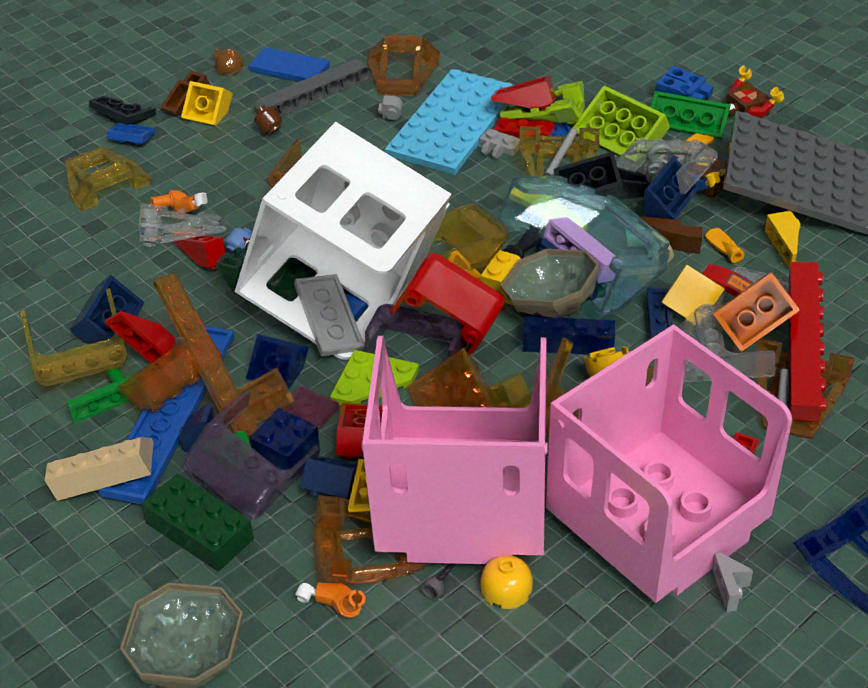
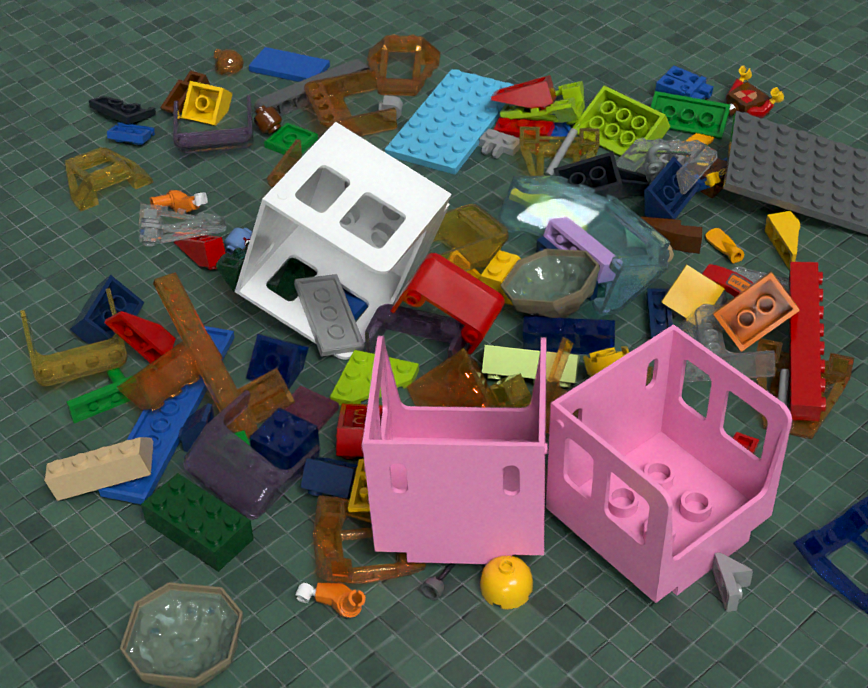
(213, 139): none -> clear purple windscreen
(285, 137): none -> green tile
(329, 105): none -> clear orange windscreen
(512, 361): none -> yellowish green slope
(528, 240): black piece -> none

